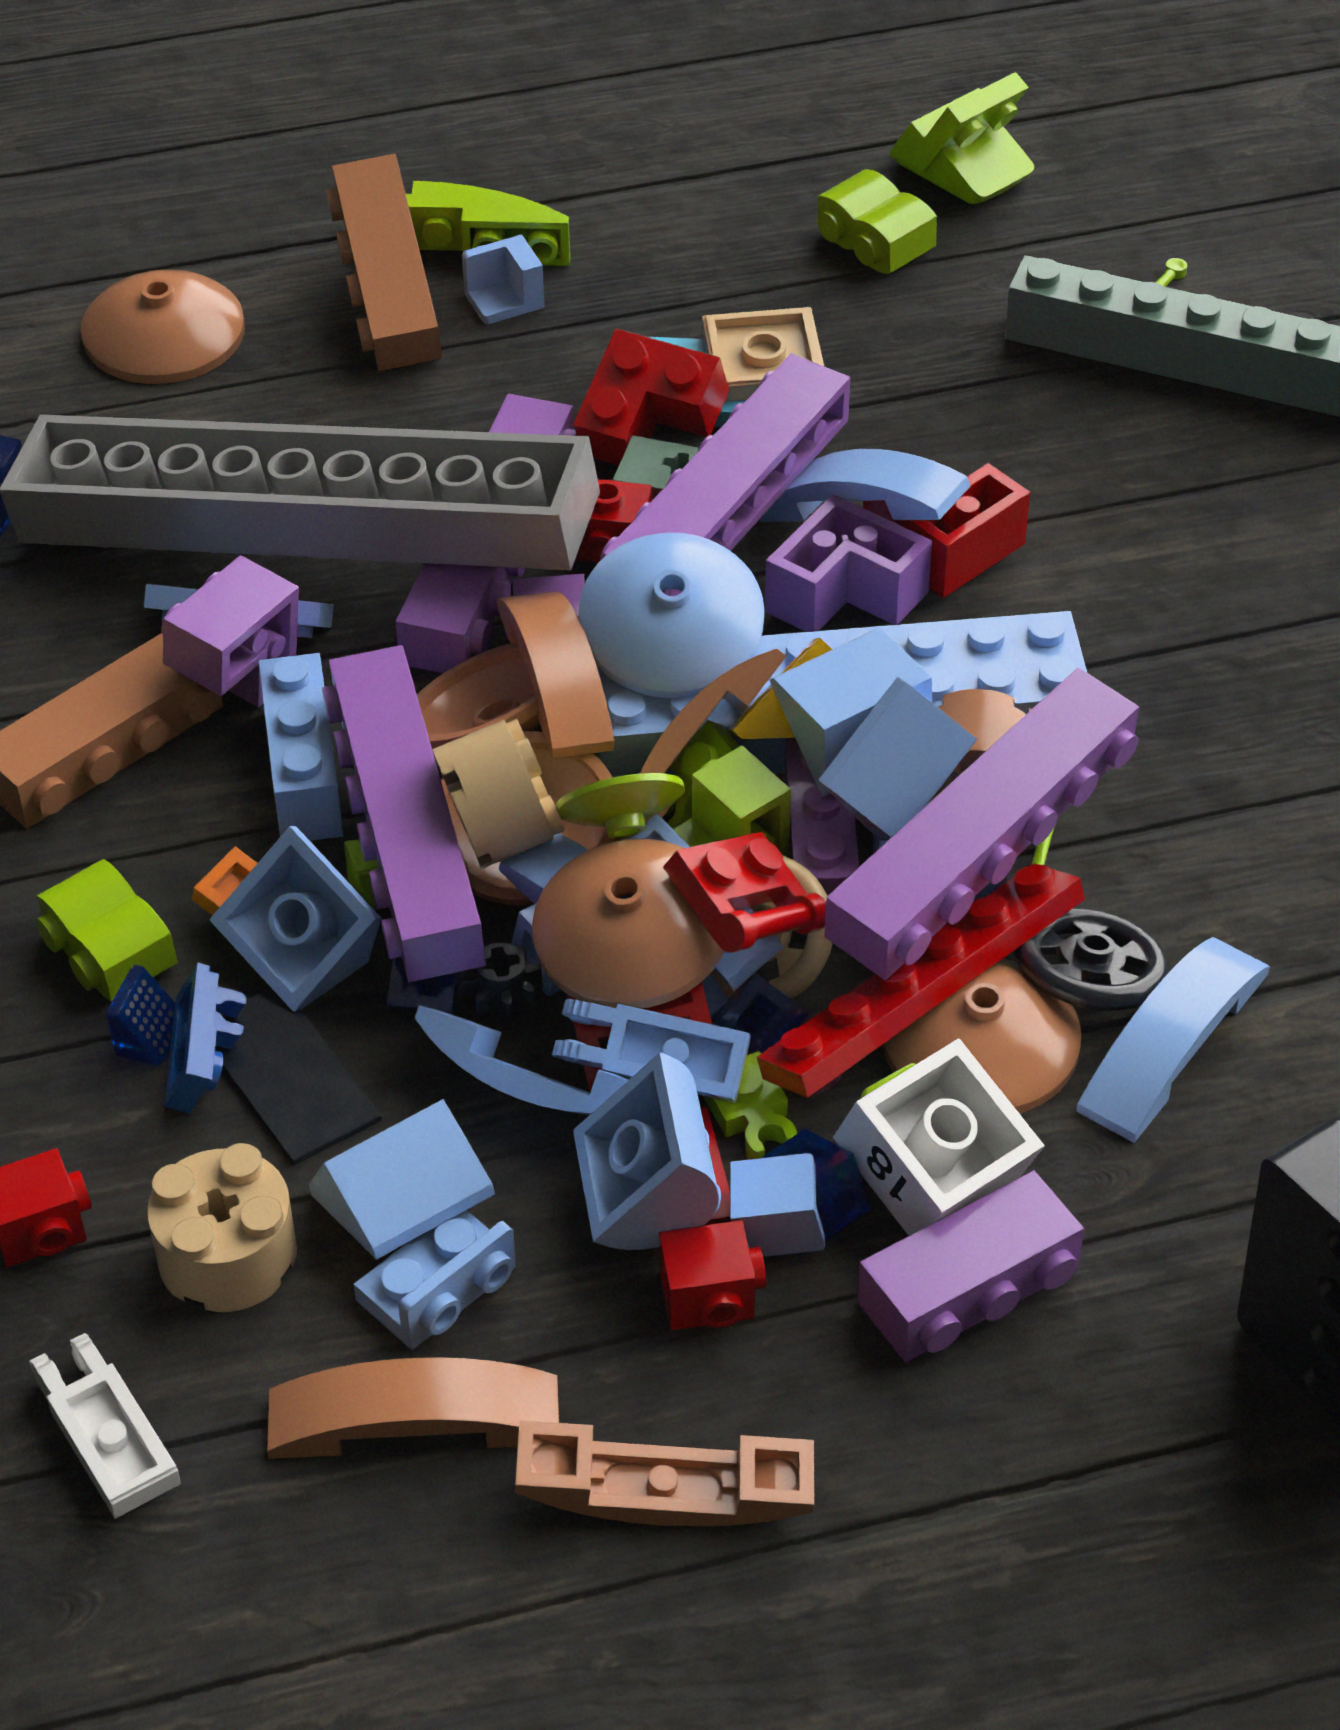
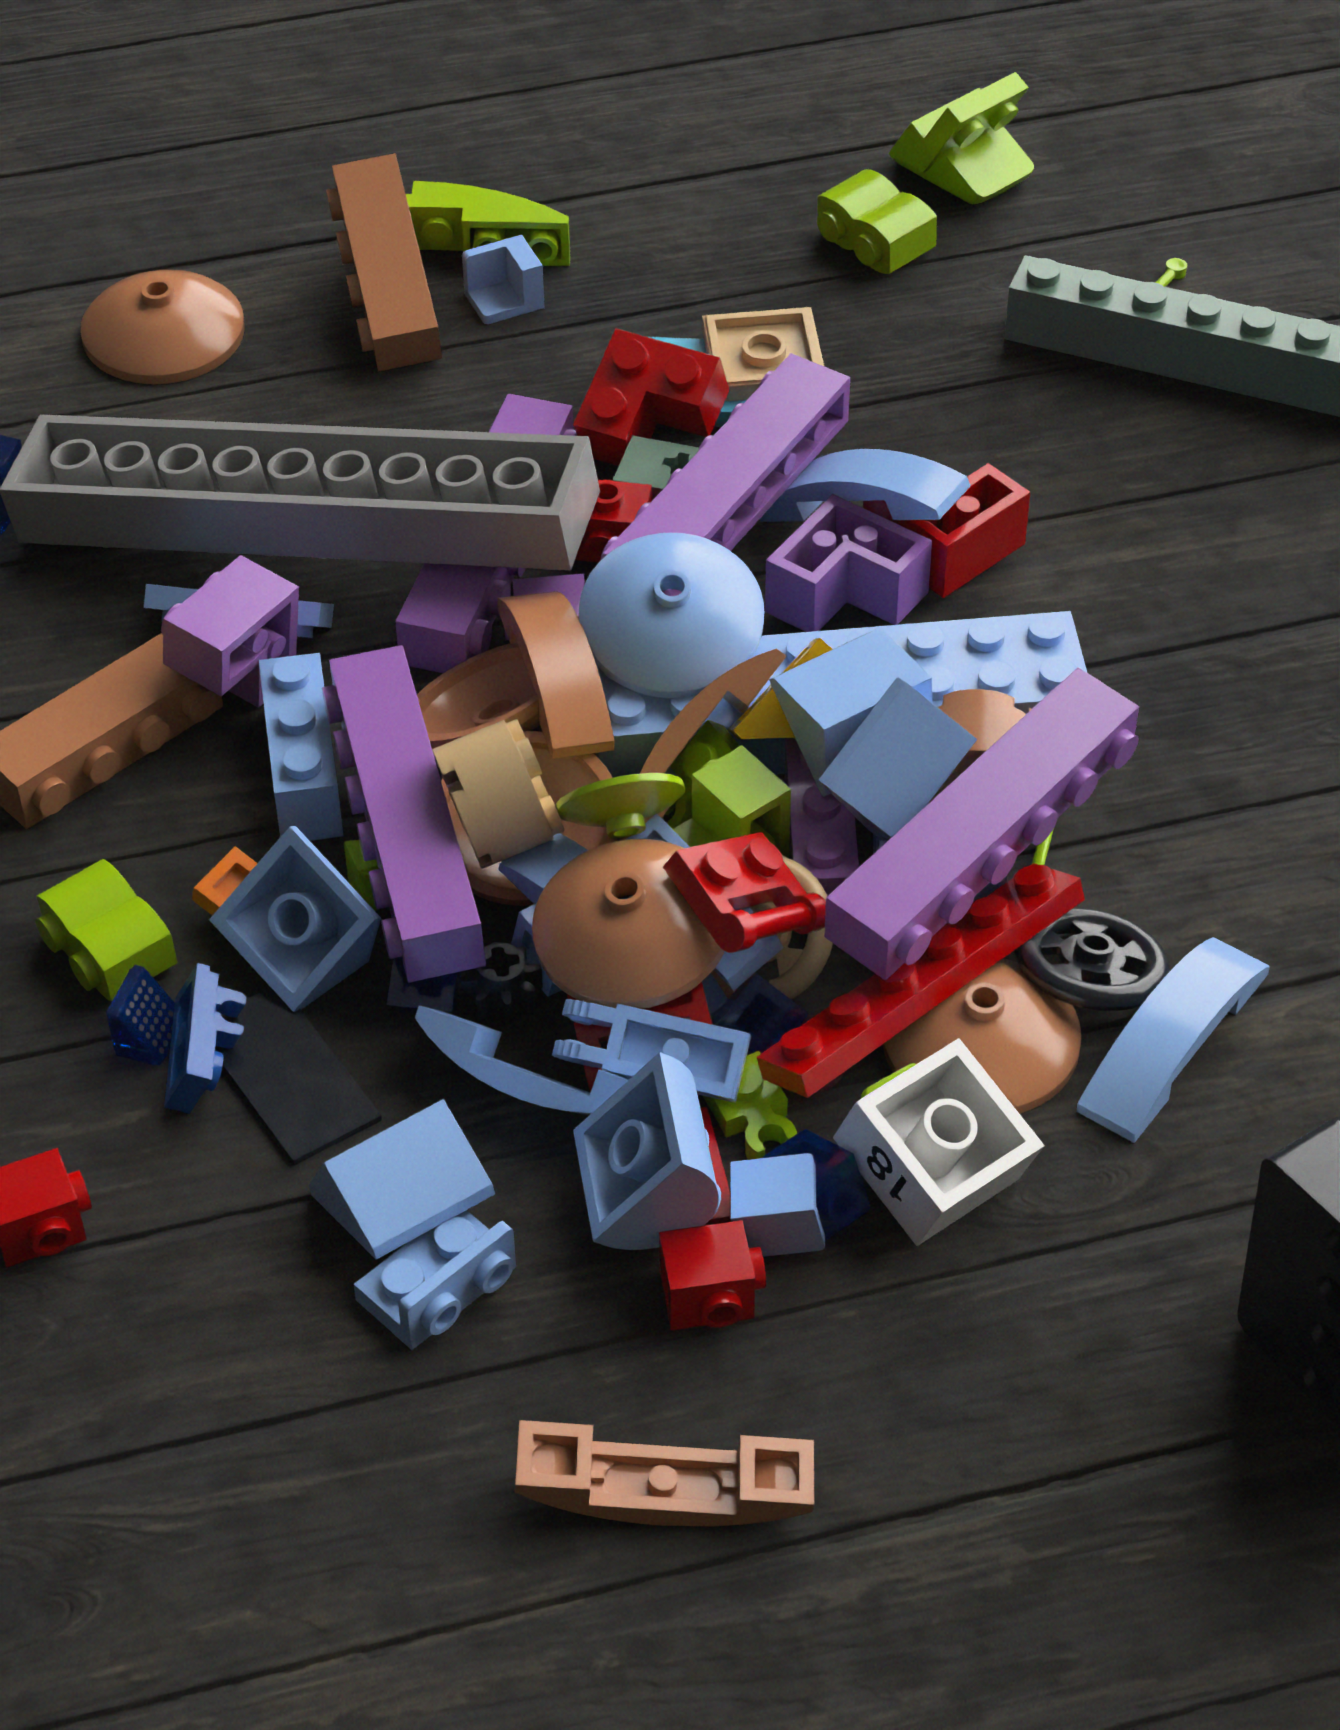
(107, 1430): white hinge -> none
(222, 1227): tan brick -> none
(407, 1399): nougat slope -> none
(970, 1266): medium lavender brick -> none

